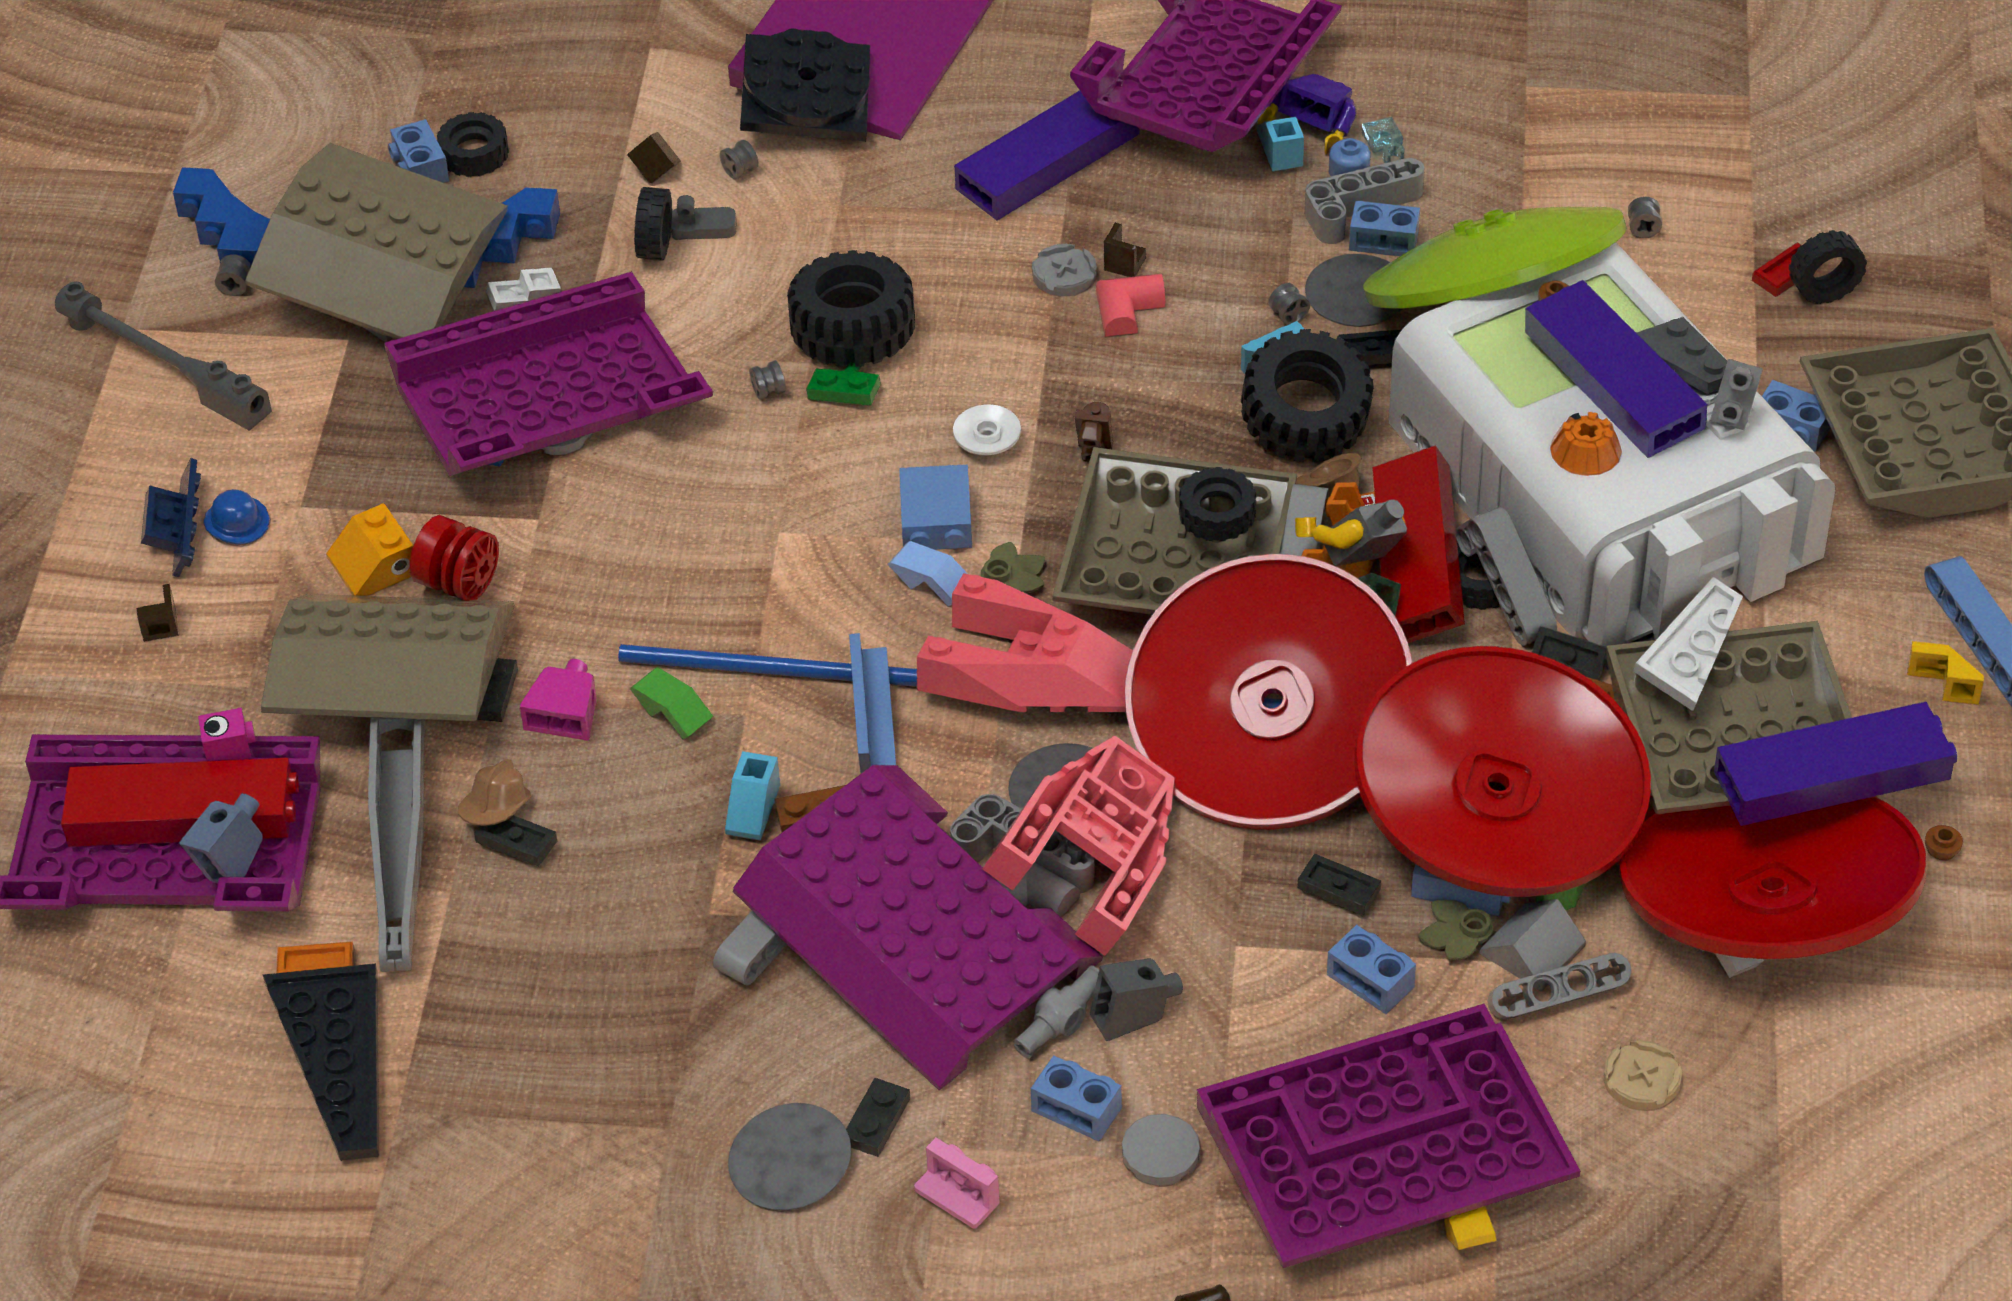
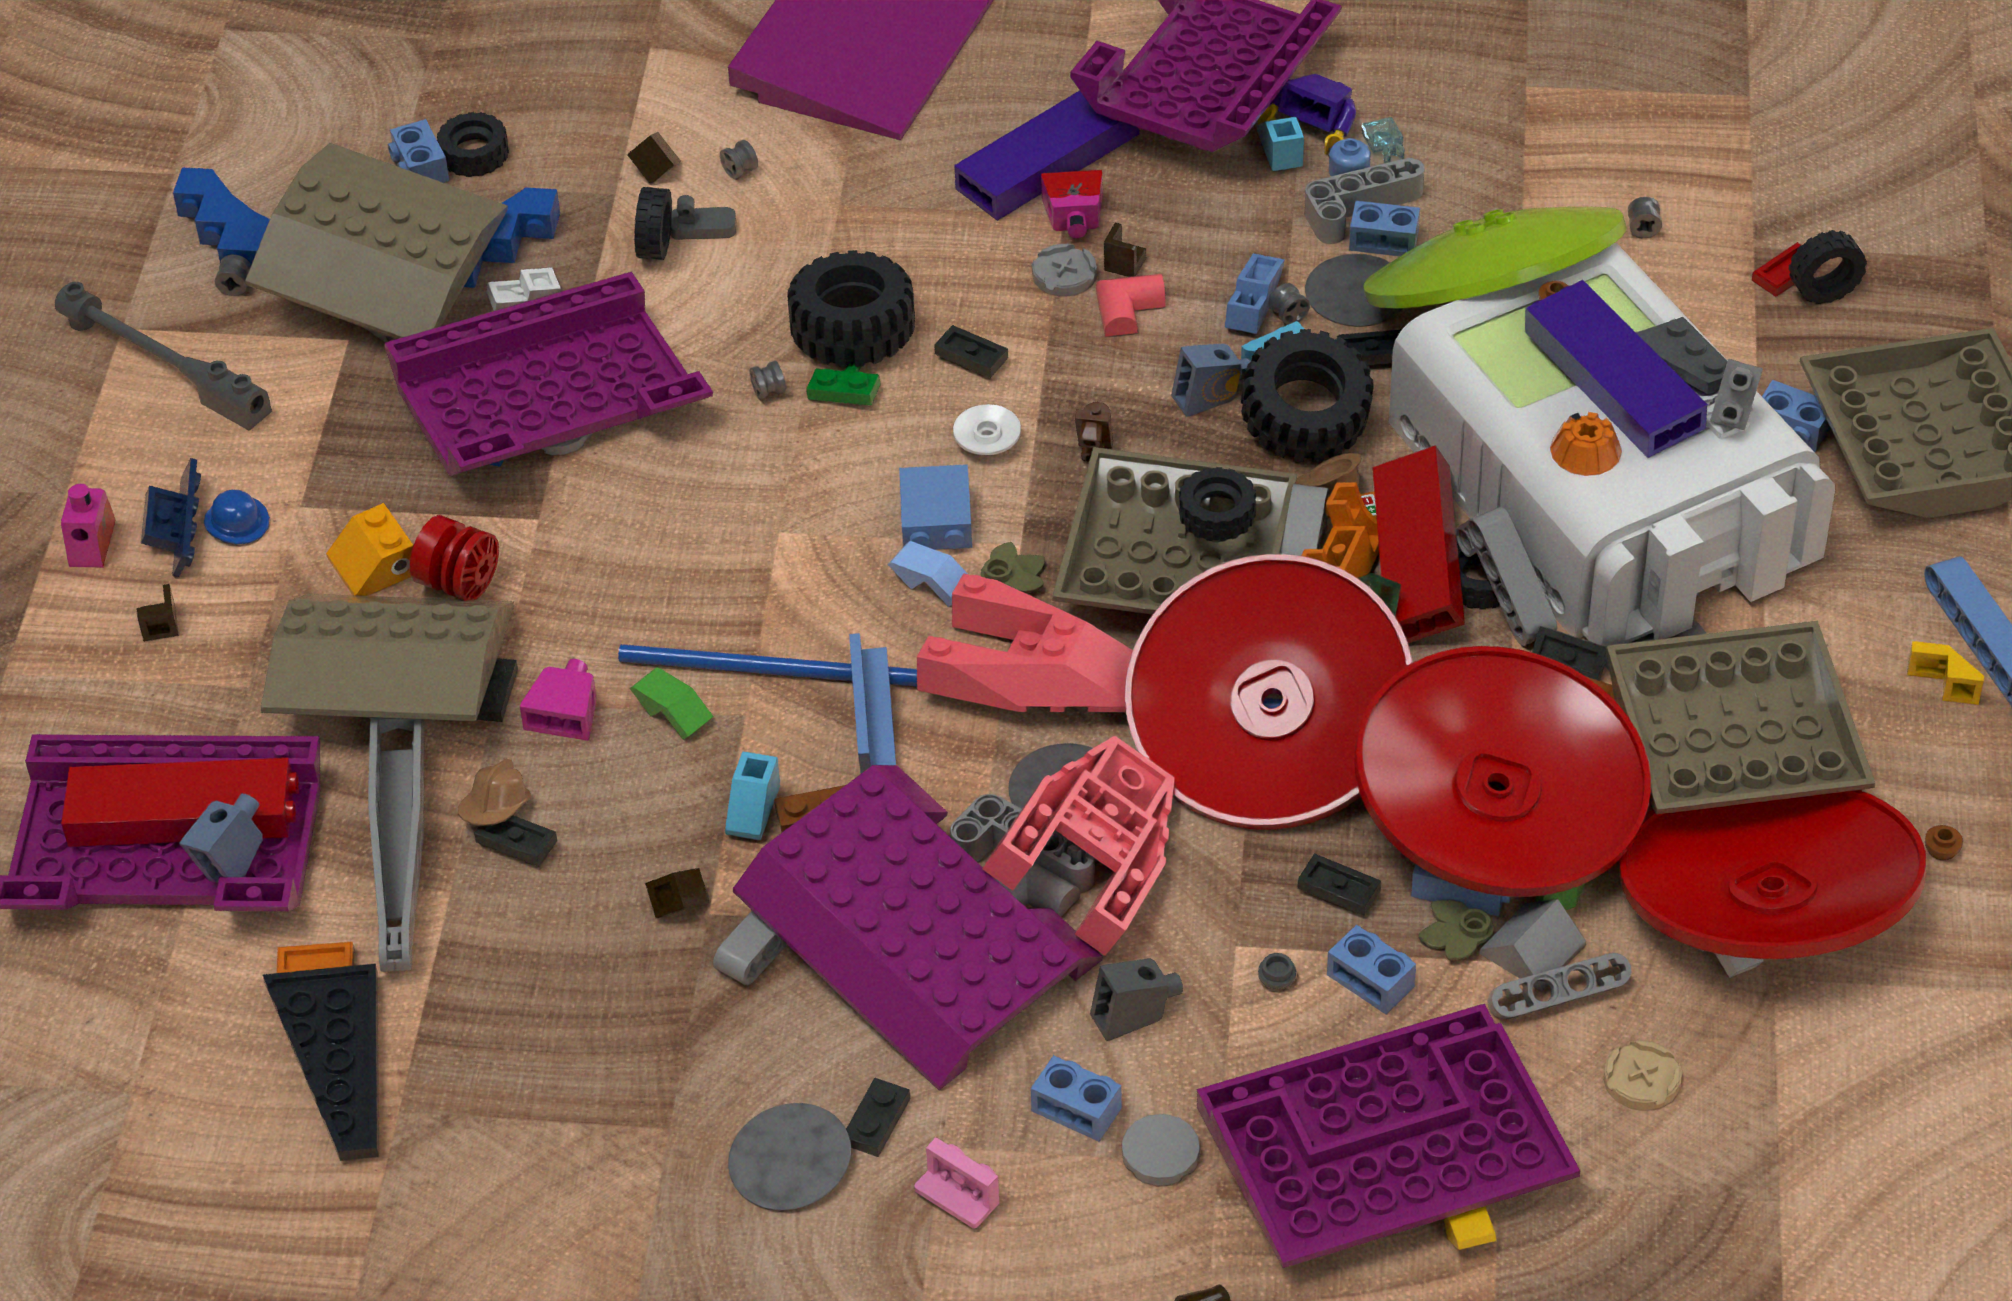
(91, 514): none -> dark pink torso
(226, 735): dark pink brick -> none
(677, 892): none -> dark brown panel
(783, 103): black piece -> none
(971, 351): none -> pearl dark grey plate
(1058, 1013): light grey pin -> none
(1073, 200): none -> torso
(1206, 377): none -> sand blue torso
(1253, 289): none -> medium blue slope
(1277, 971): none -> dark grey plate
(1361, 535): dark grey torso -> none
(1689, 646): white wing -> none
(1834, 763): dark purple brick -> none

